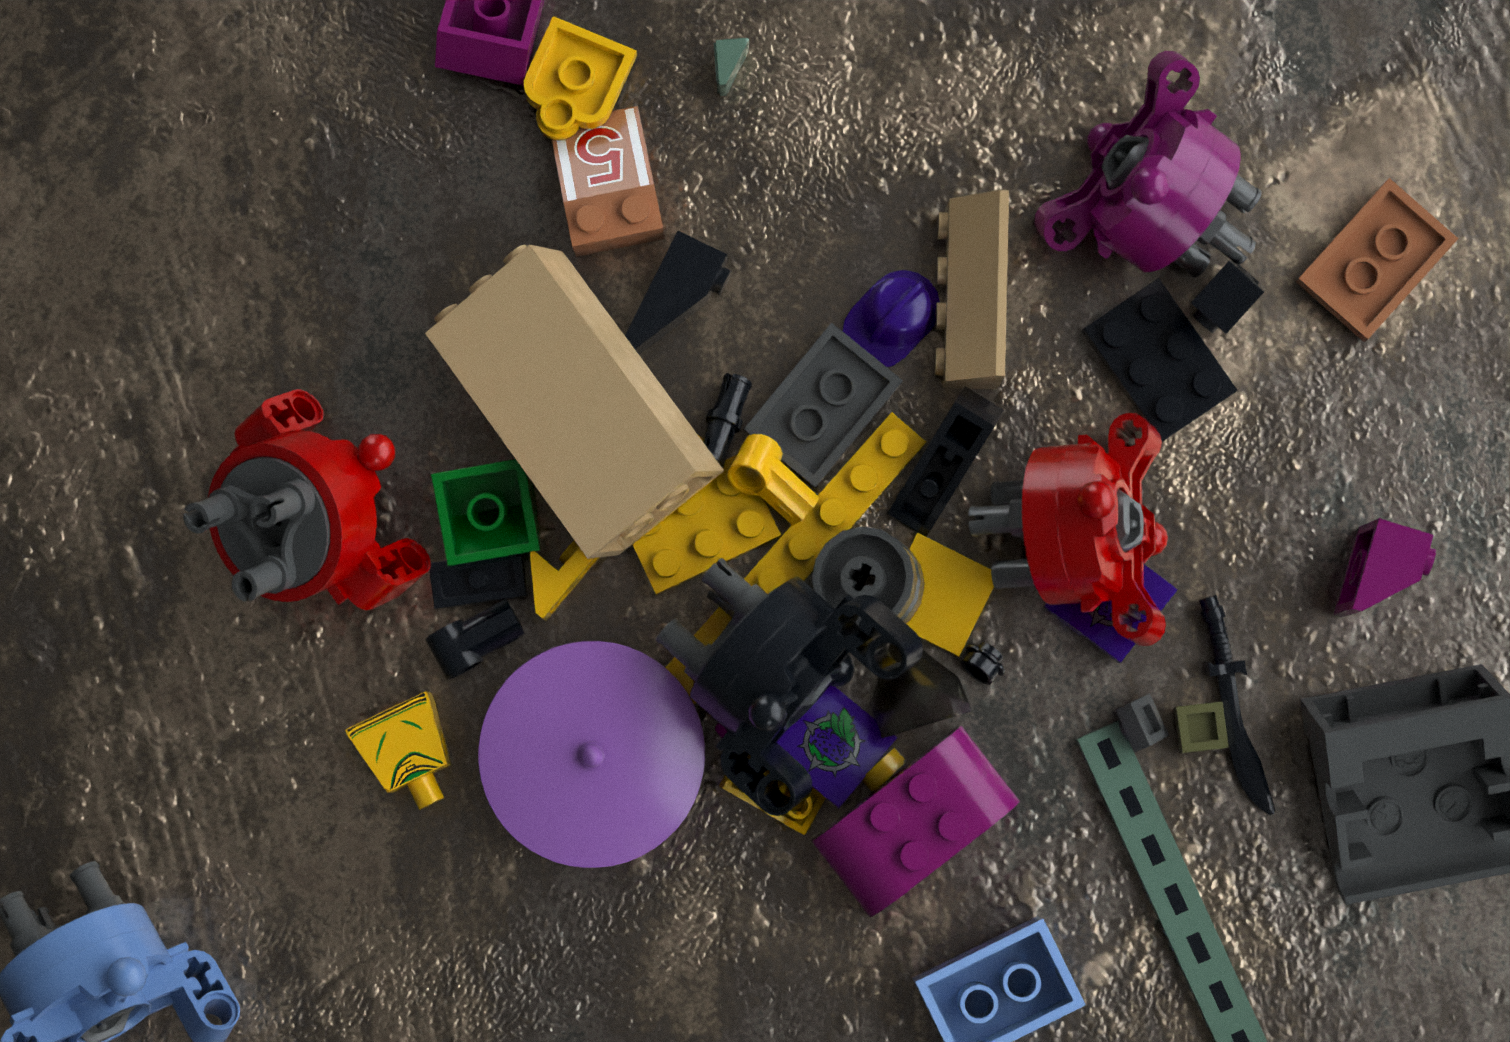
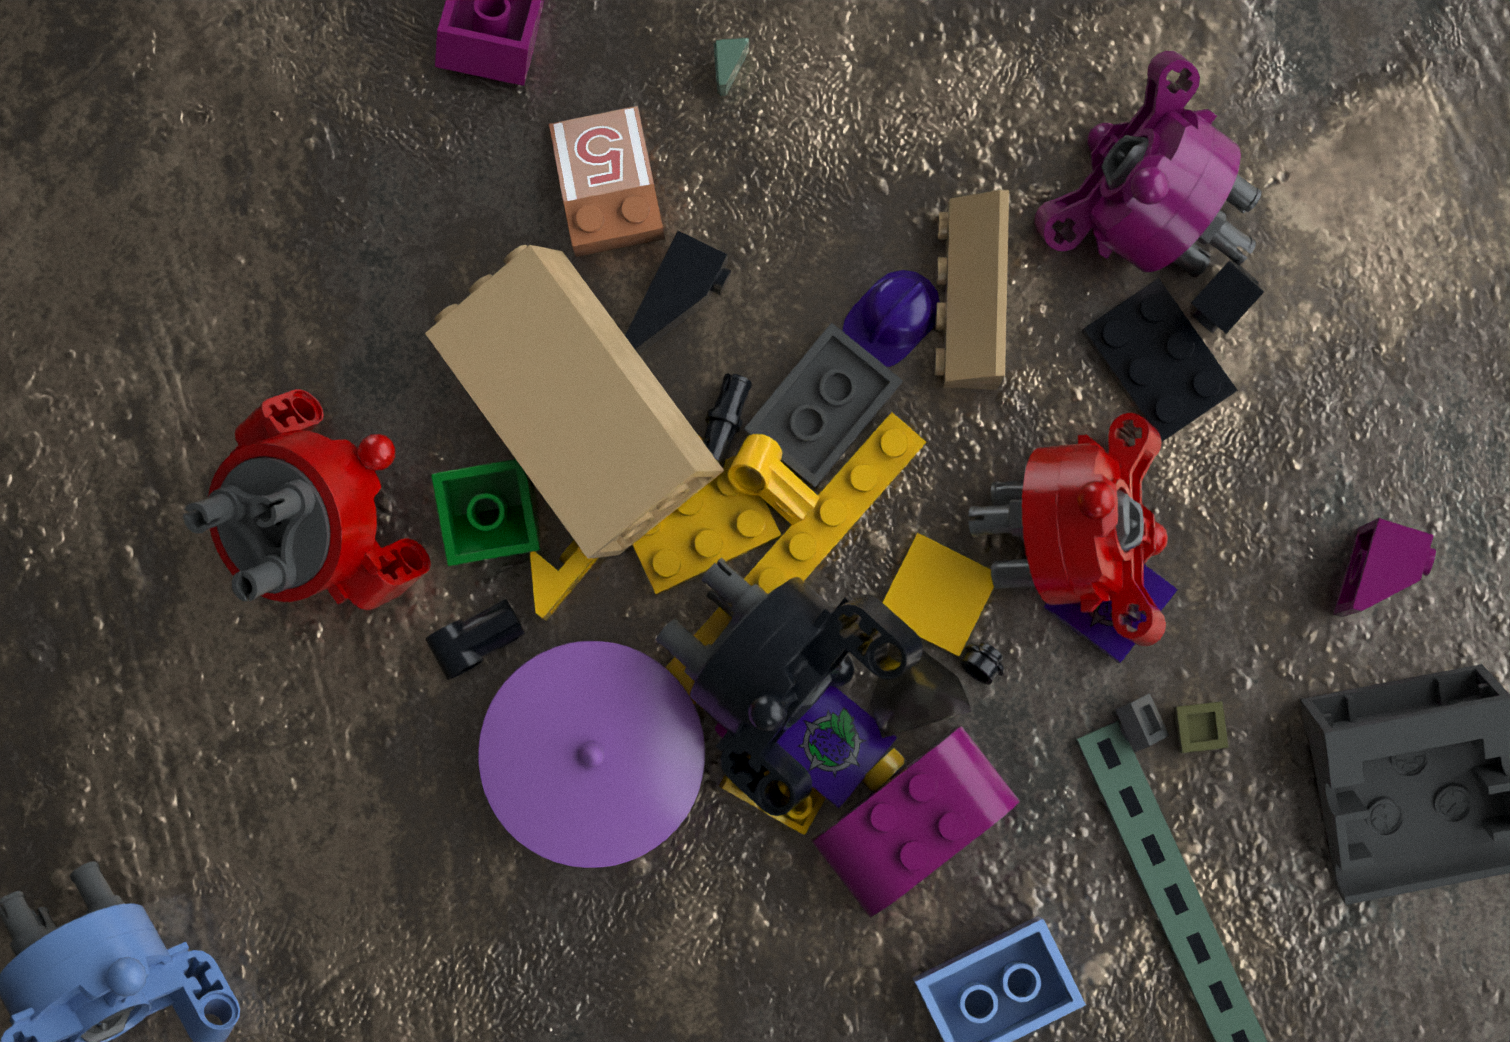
(405, 747): yellow torso -> none
(477, 581): black plate -> none
(575, 79): yellow plate -> none
(867, 552): dark grey wheel -> none
(945, 461): black slope -> none
(1243, 755): black sword -> none
(1376, 260): nougat plate -> none

